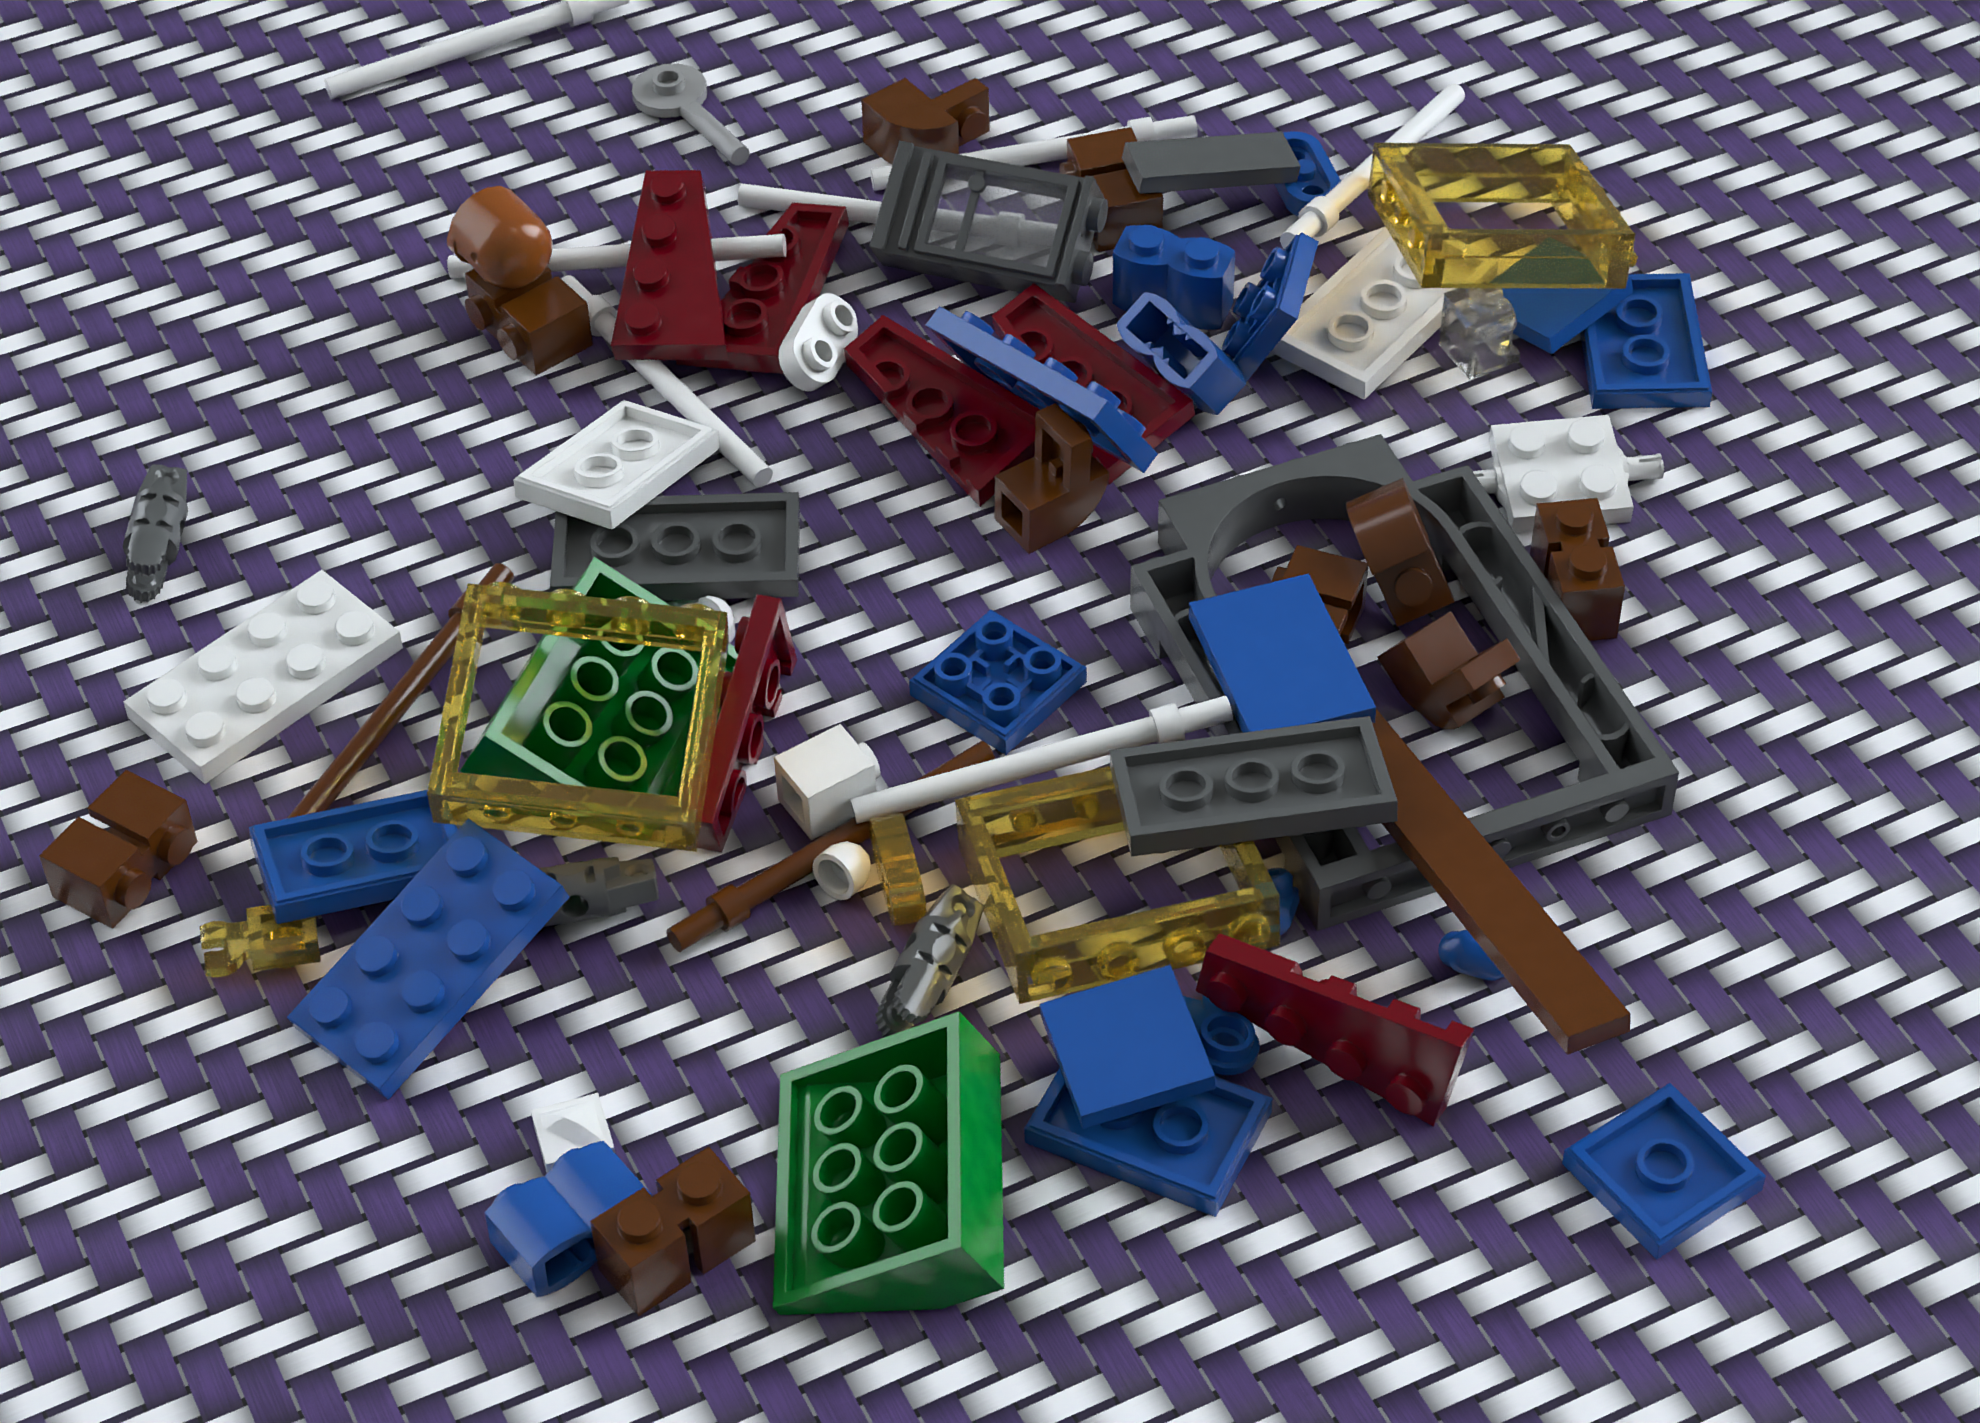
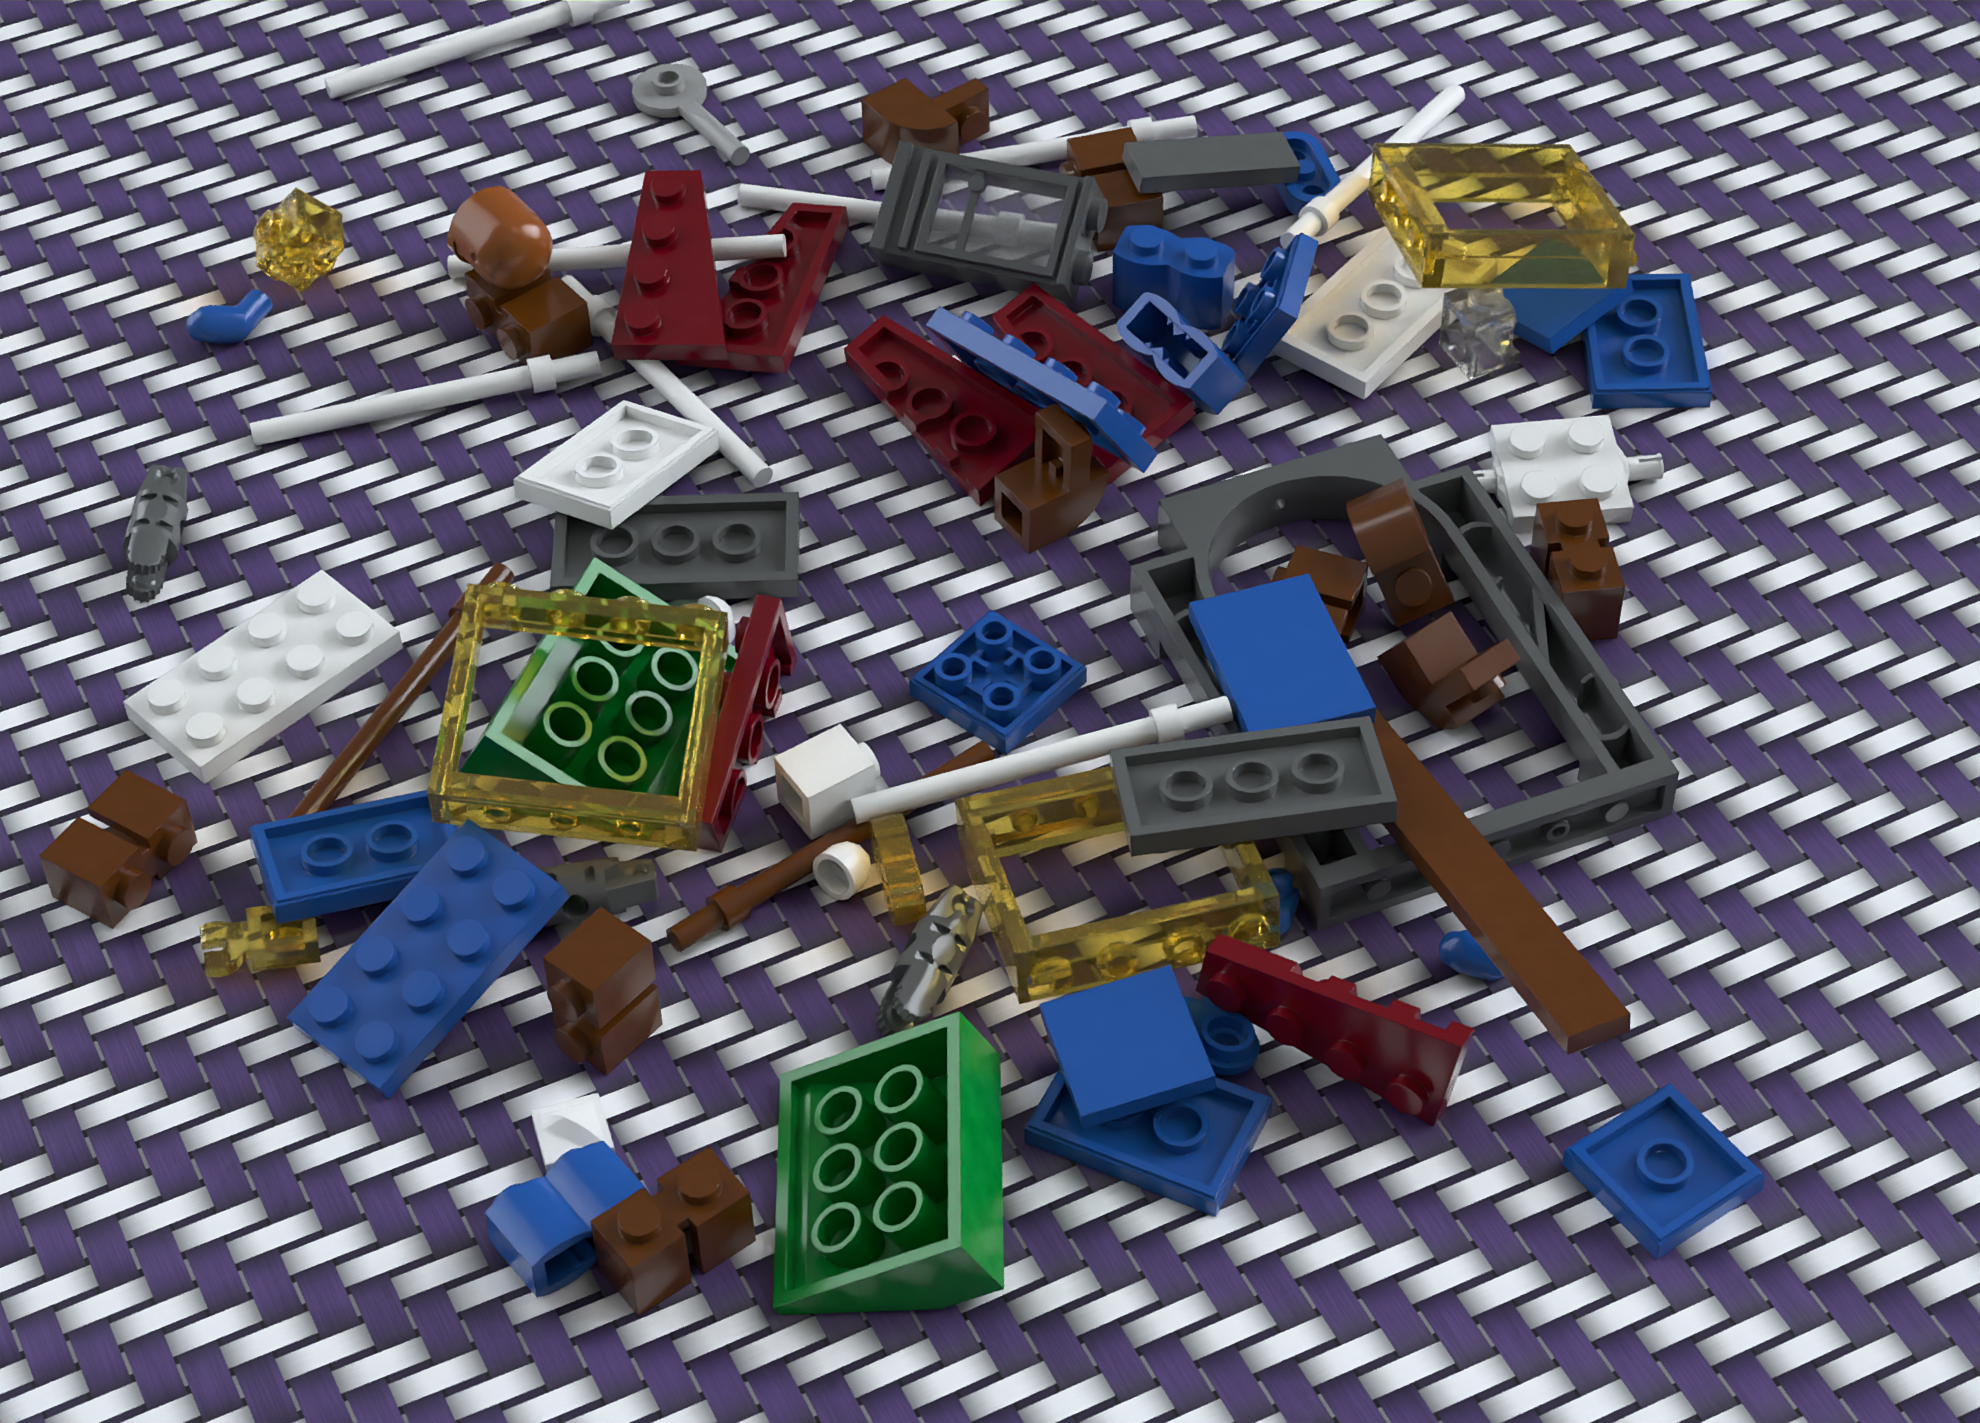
(229, 323): none -> blue arm
(298, 240): none -> clear yellow brick
(539, 374): none -> white bar
(602, 991): none -> reddish brown piece
(817, 341): white plate -> none

